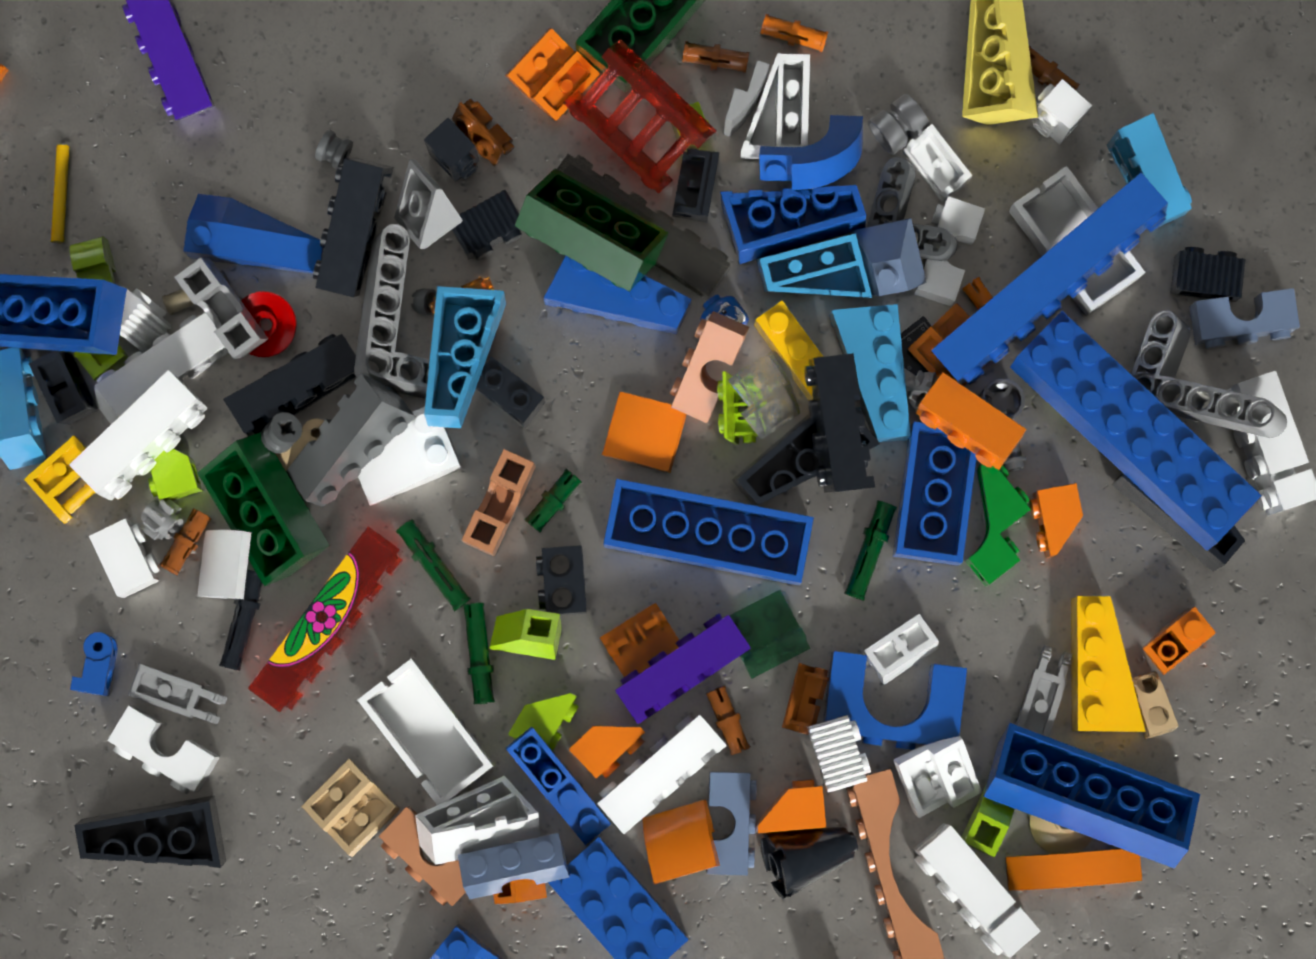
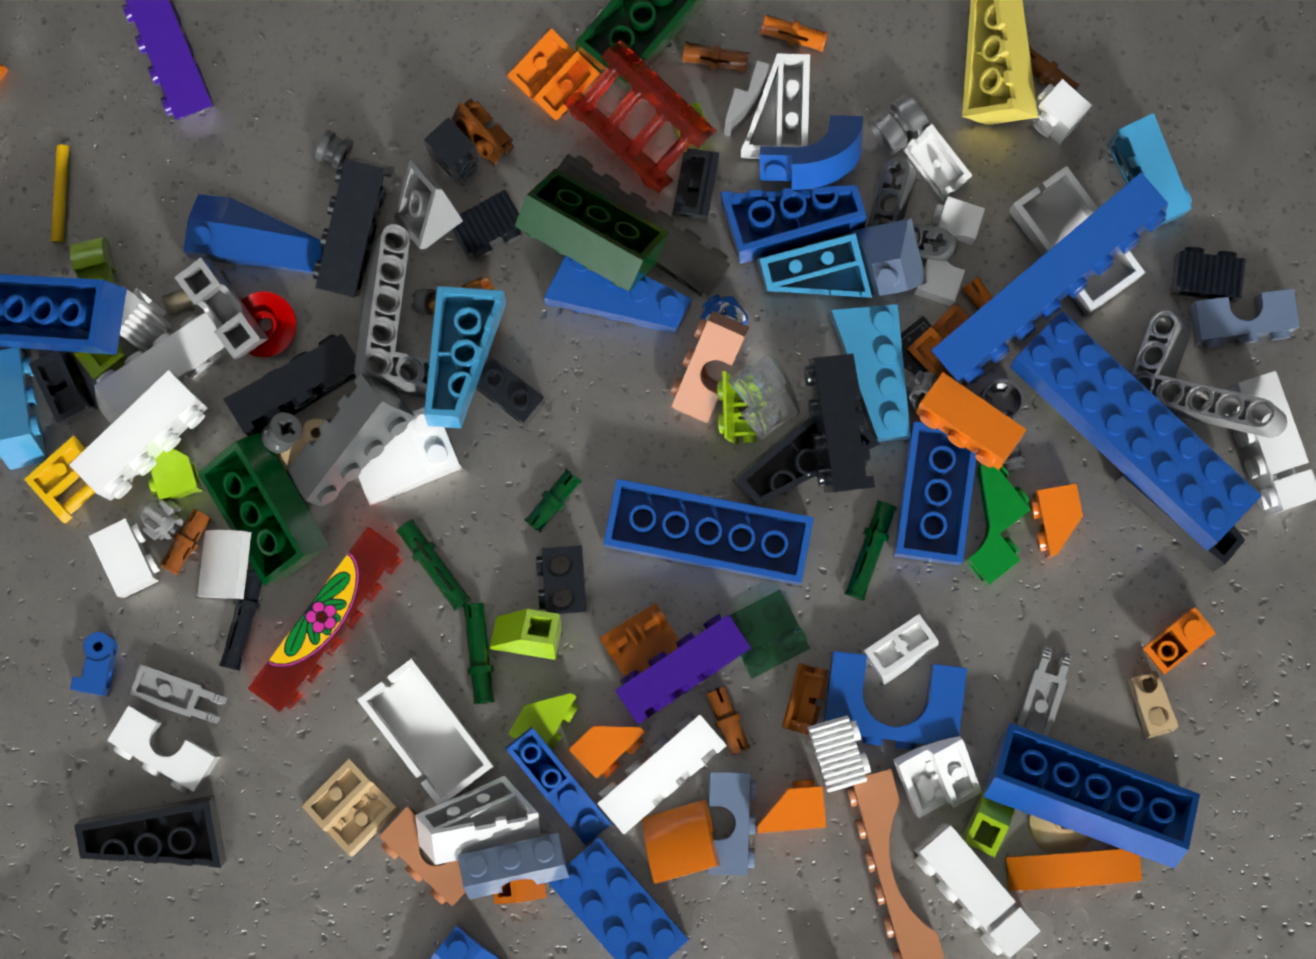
(500, 503): nougat arch -> none
(644, 432): orange slope -> none
(789, 340): yellow arch -> none
(805, 856): black cone -> none
(1100, 674): yellow wedge -> none

